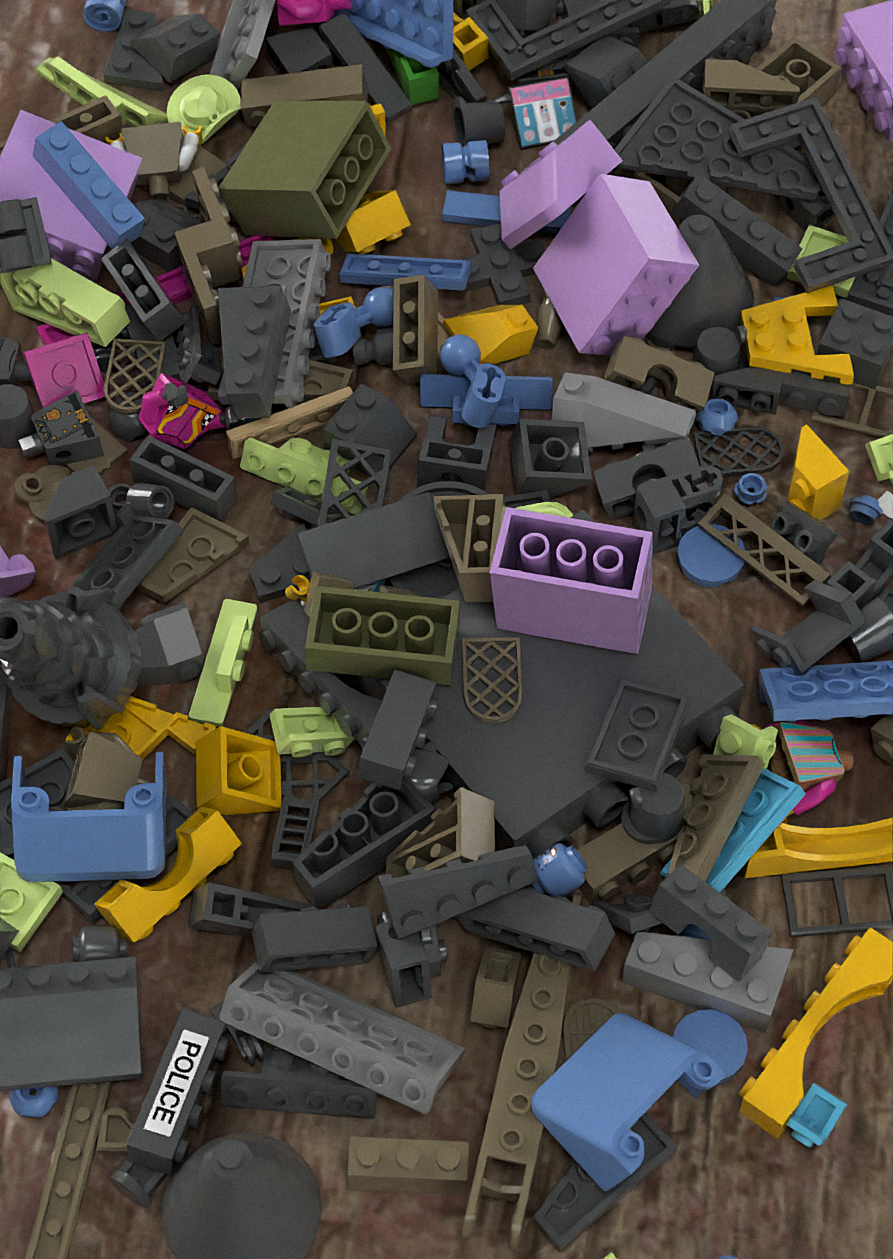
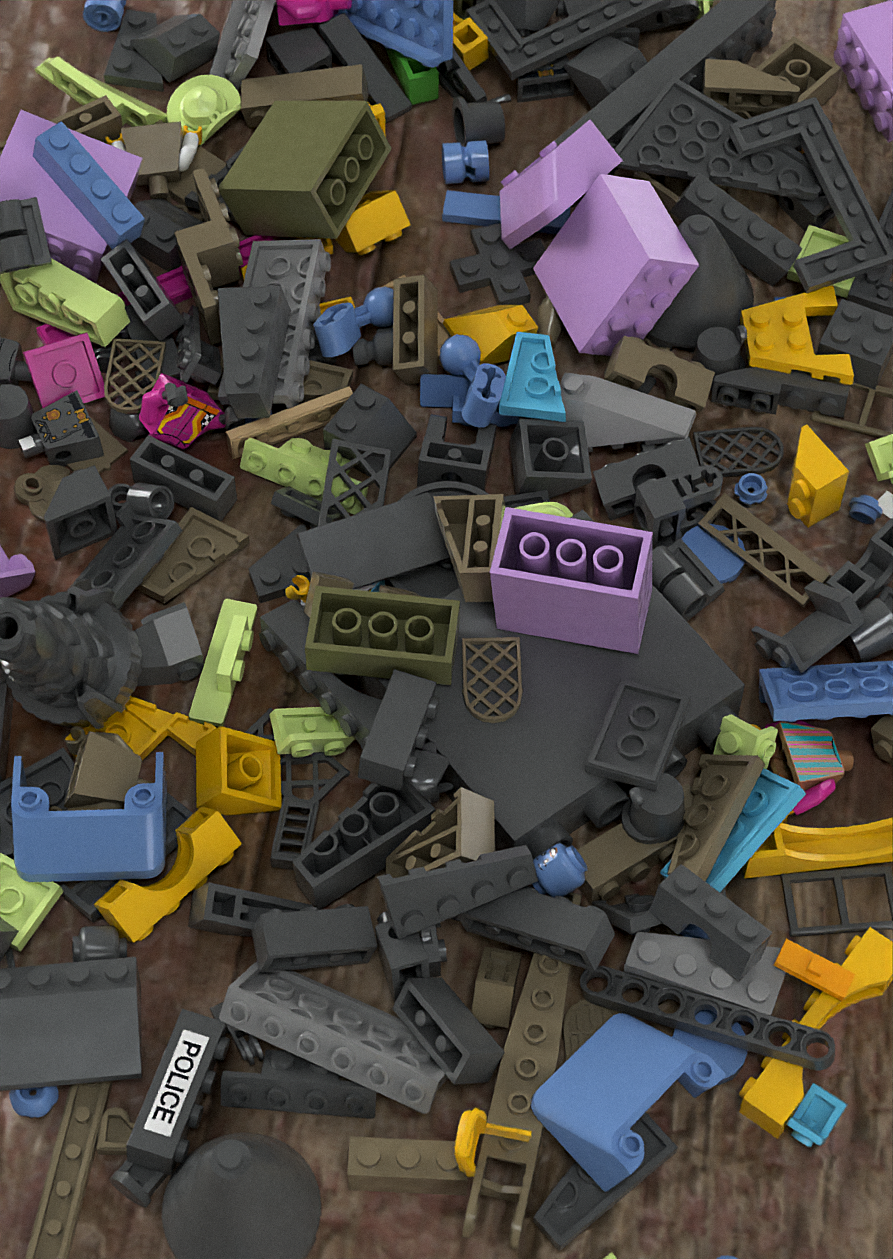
(384, 269): medium blue tile -> none
(448, 1030): none -> dark grey brick
(470, 1127): none -> yellow piece
(532, 380): none -> medium azure wing
(542, 111): piece -> none
(683, 579): none -> dark grey plate
(717, 417): medium blue plate -> none
(720, 1029): none -> dark grey beam
(803, 531): dark grey hips -> none
(814, 969): none -> light orange piece

